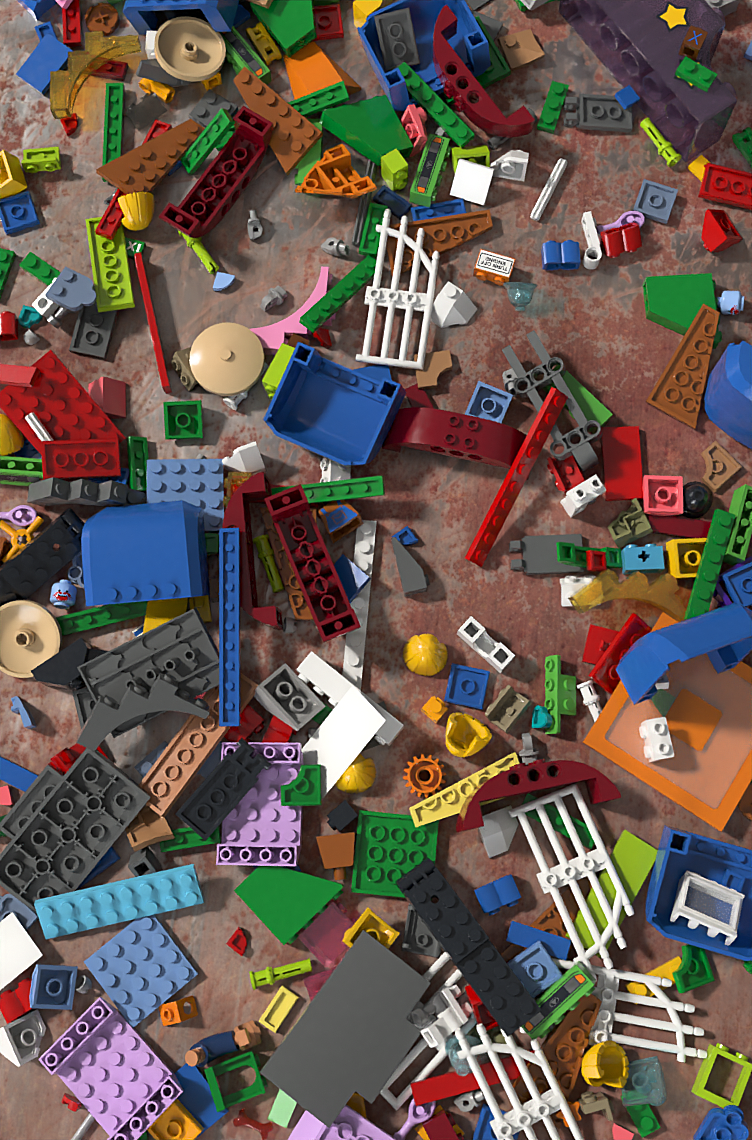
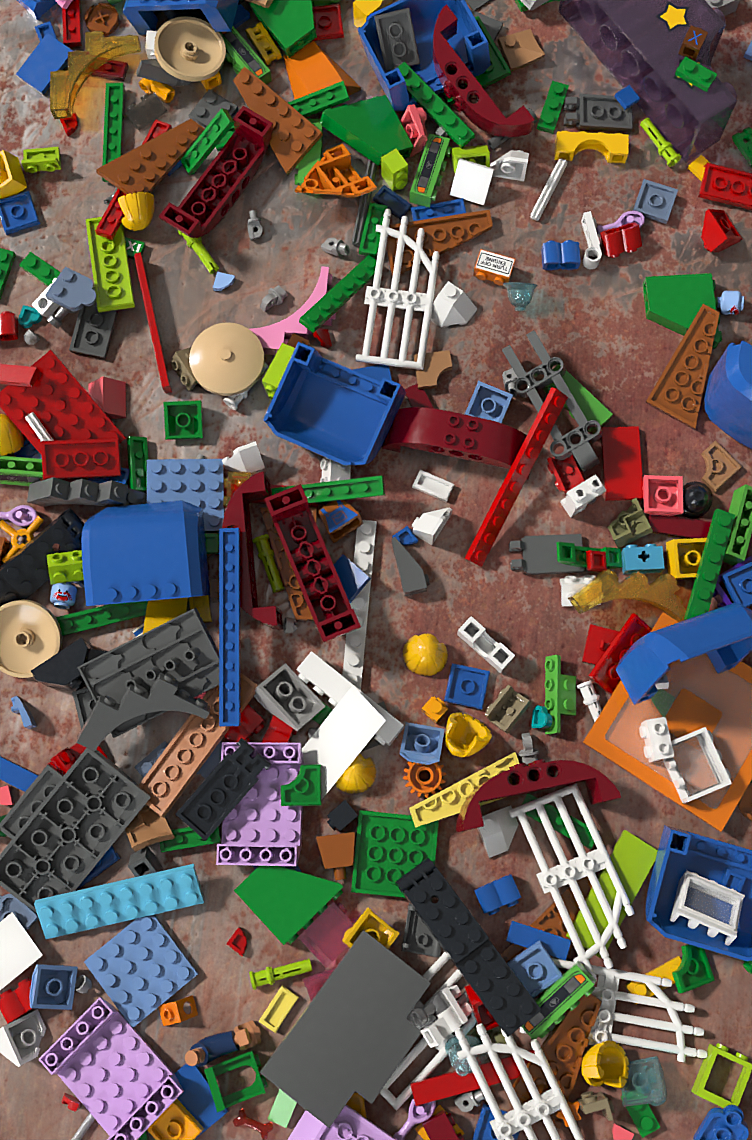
(65, 567): none -> lime bracket
(422, 743): none -> medium blue slope
(431, 524): none -> white slope
(433, 485): none -> white tile
(612, 146): none -> yellow arch
(696, 766): none -> clear window

